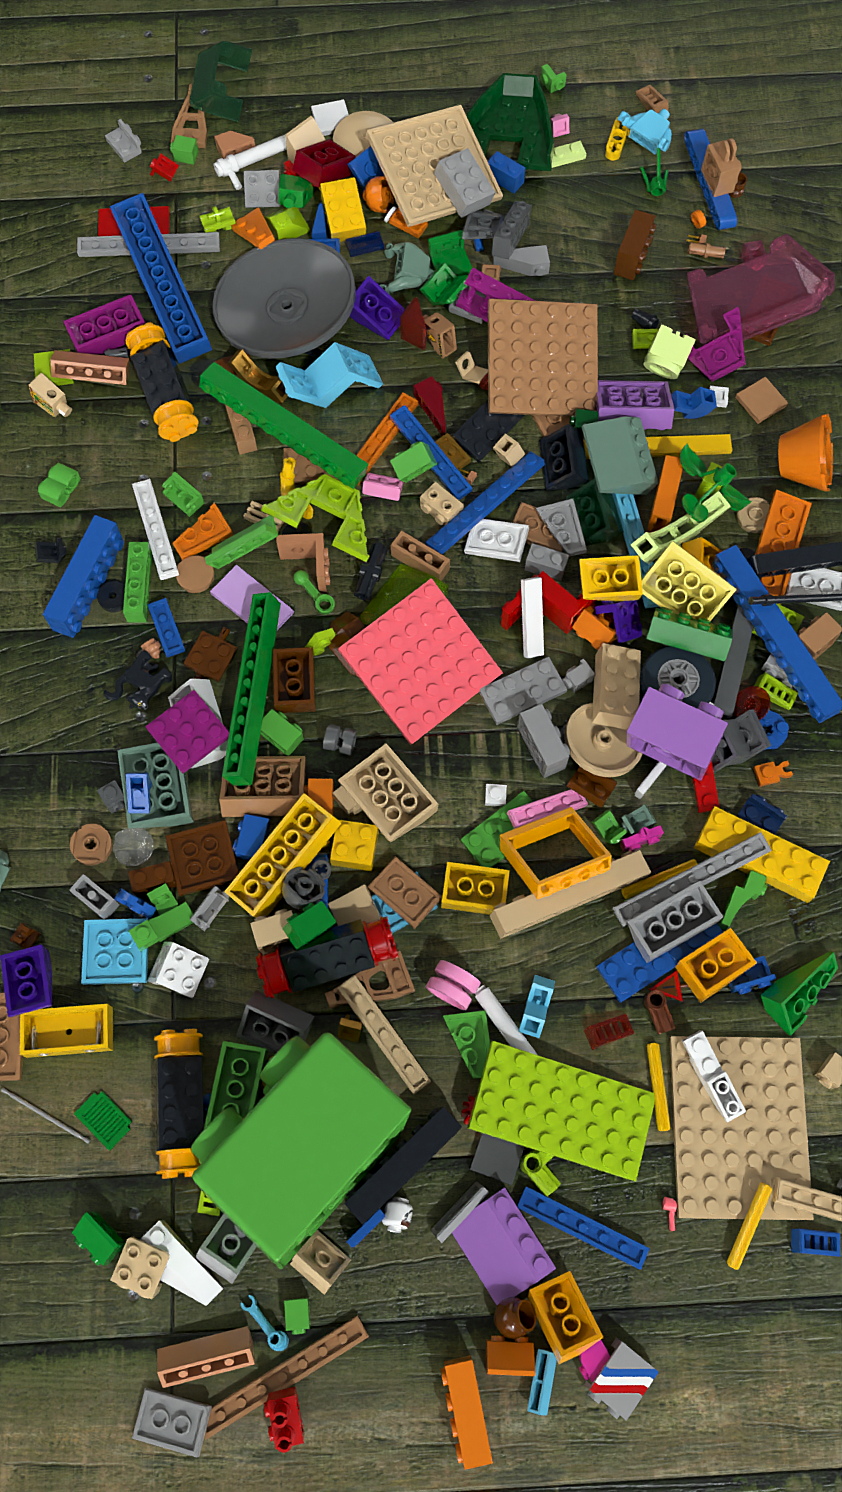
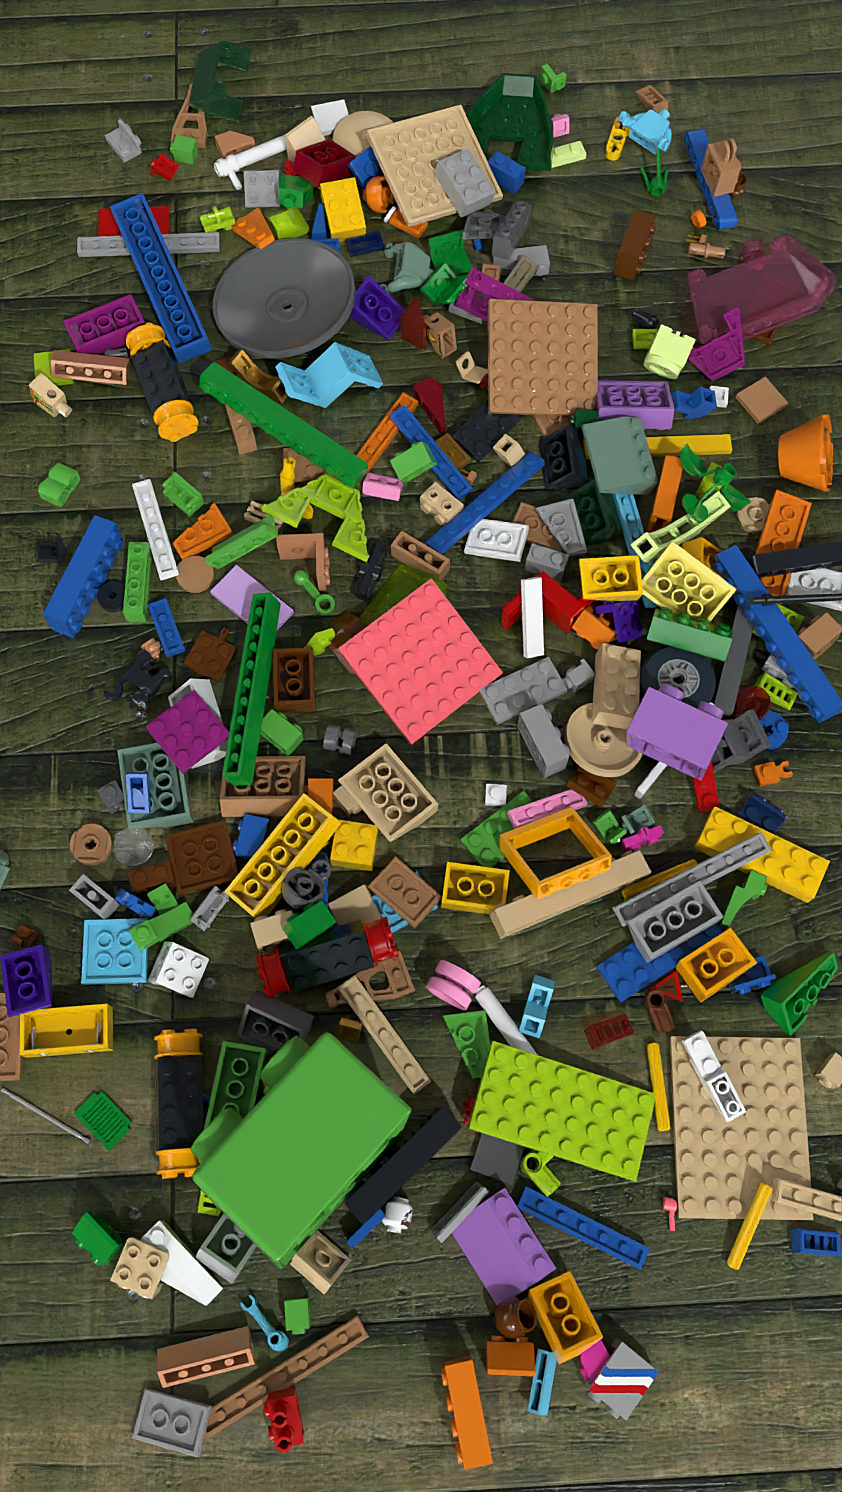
(521, 274): none -> dark tan hinge

